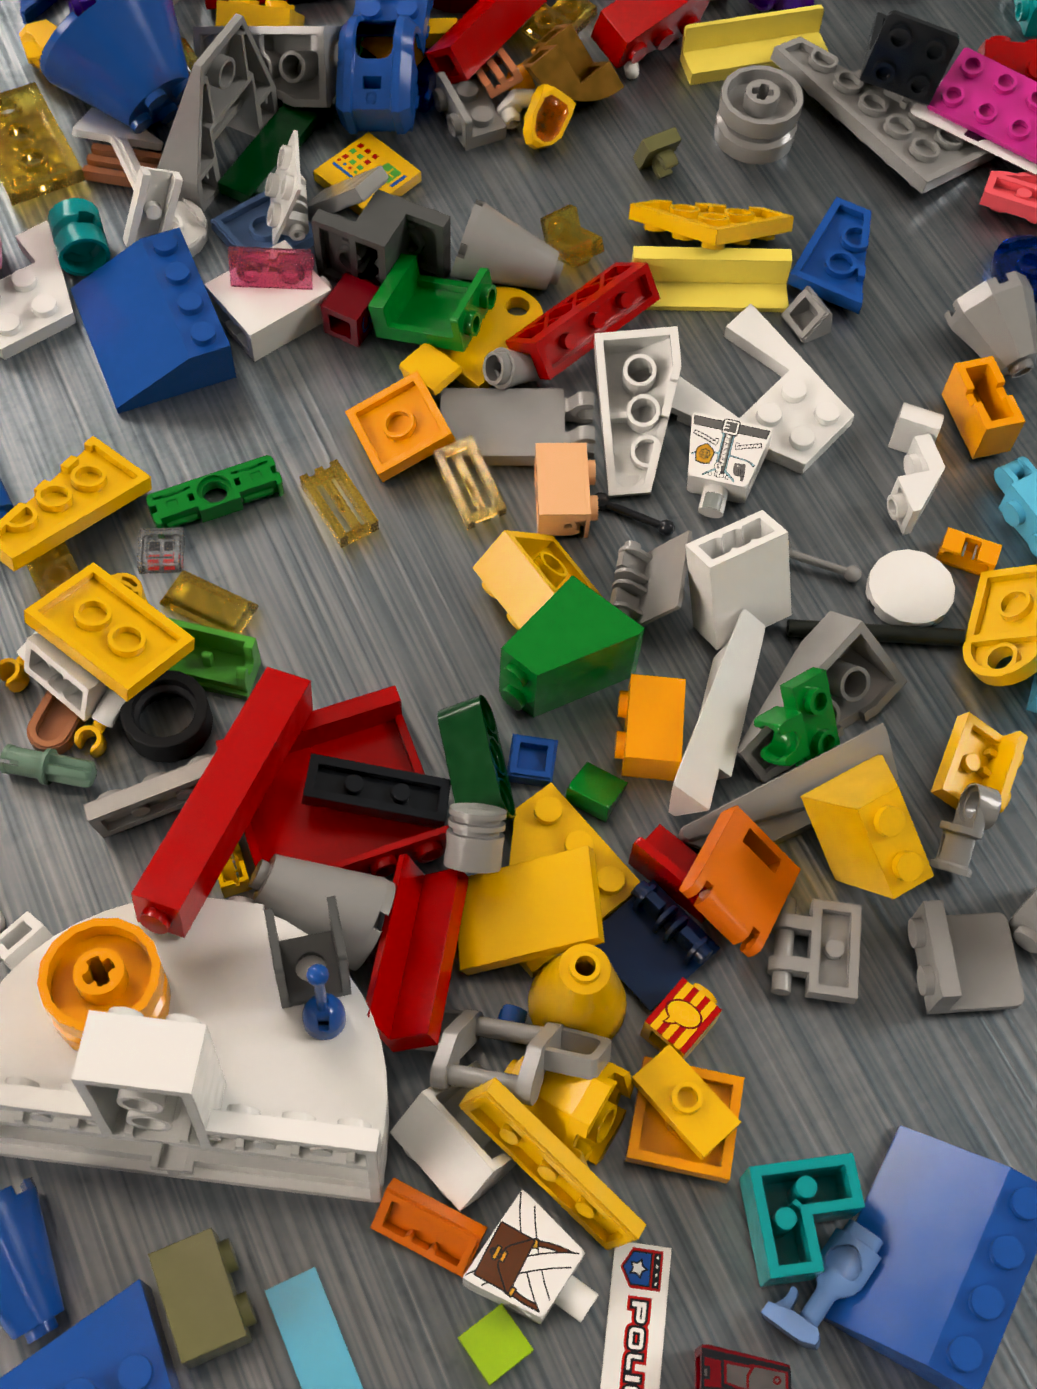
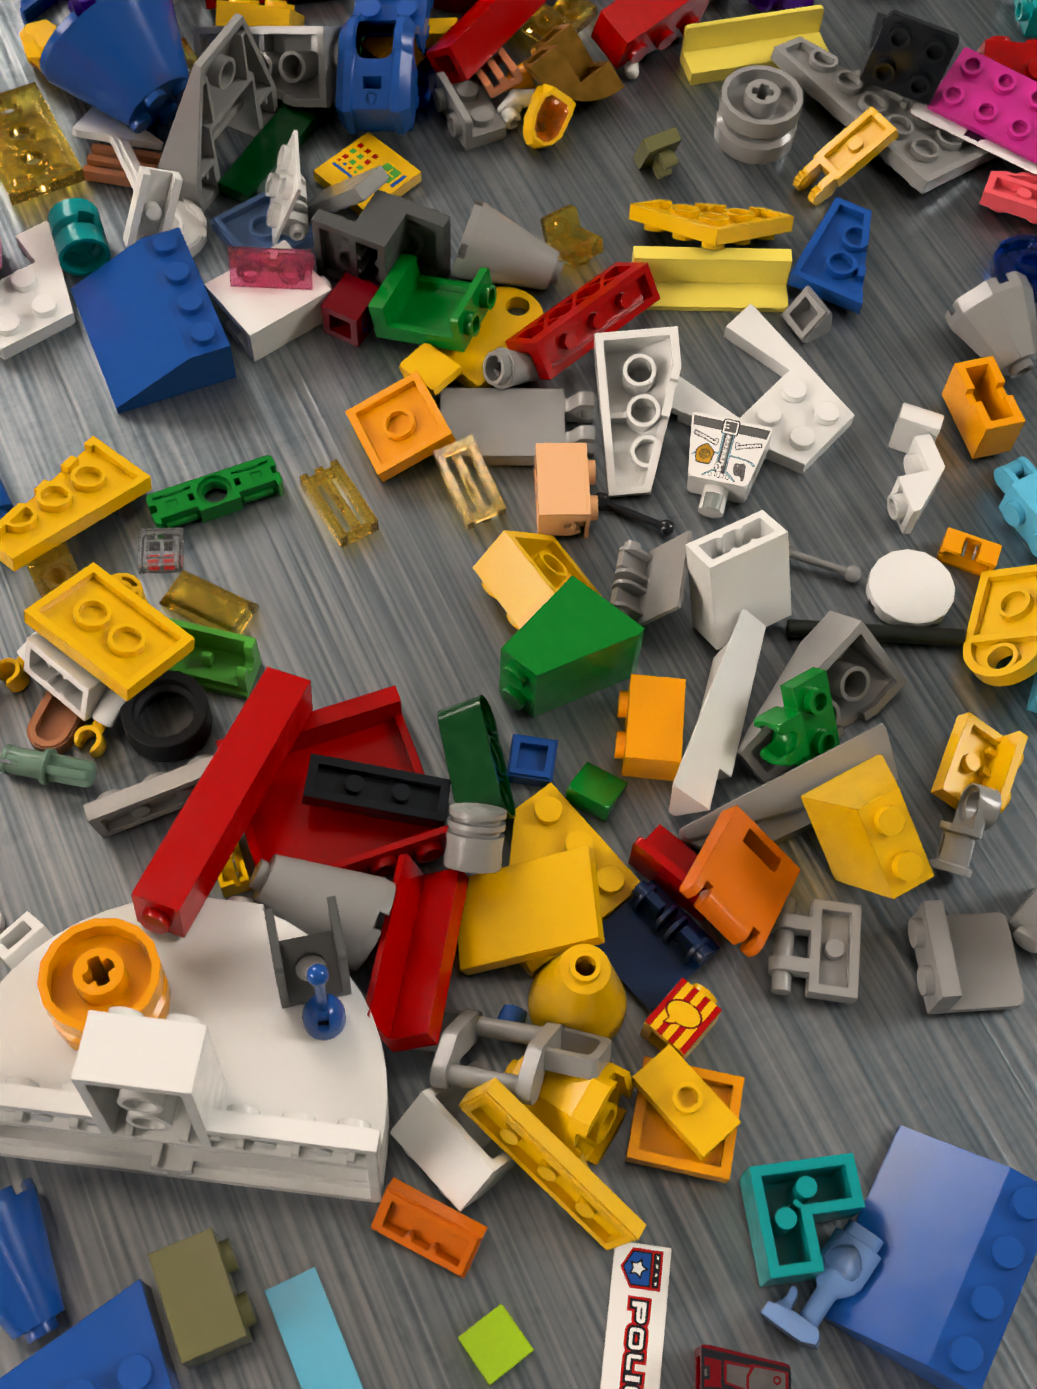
(530, 1265): torso -> none
(846, 155): none -> yellow hinge

